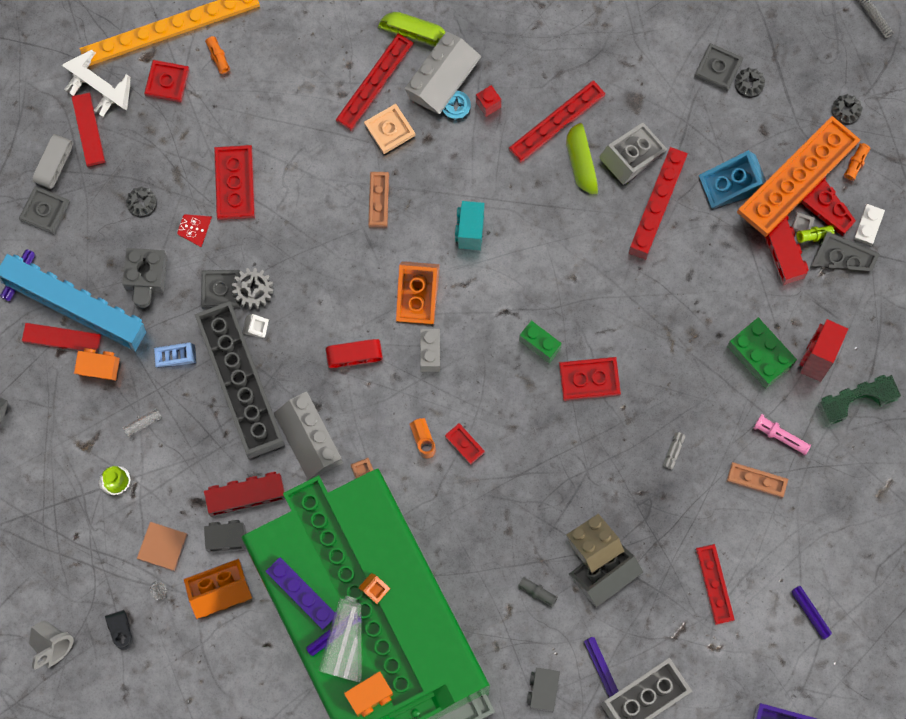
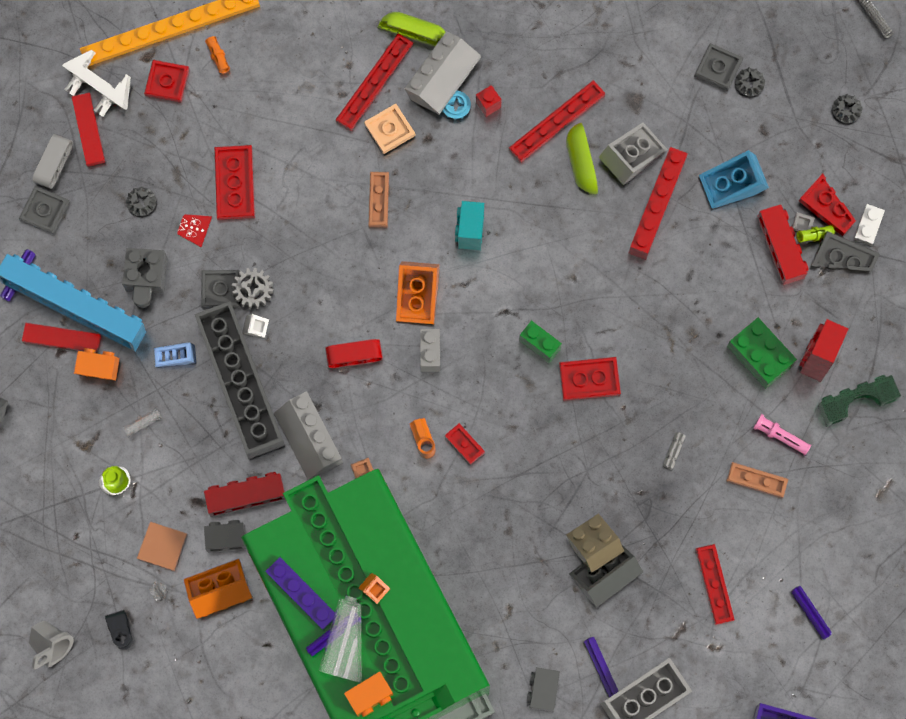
(537, 592): dark grey pin -> none
(798, 176): orange plate -> none
(857, 162): orange pin -> none

